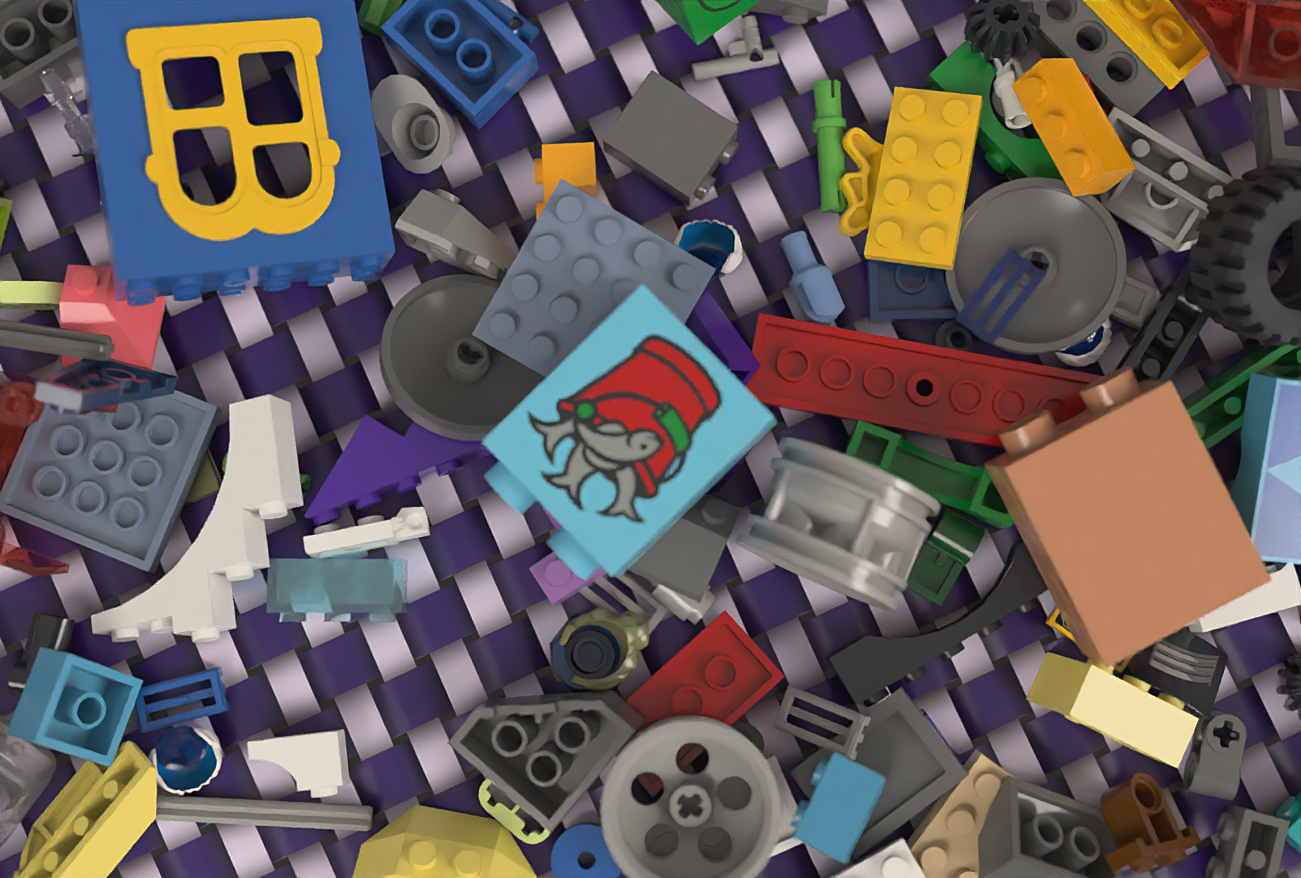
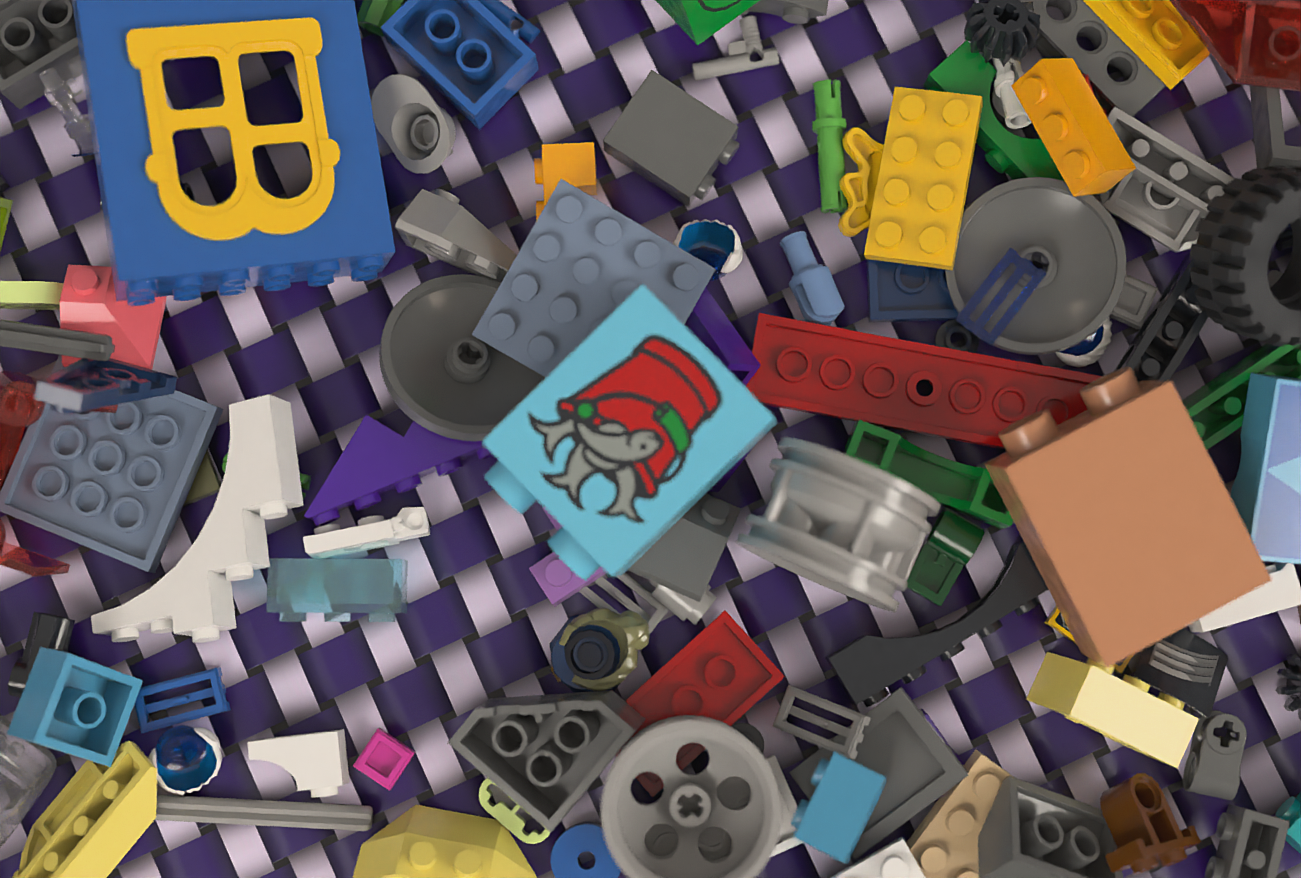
(384, 759): none -> dark pink tile

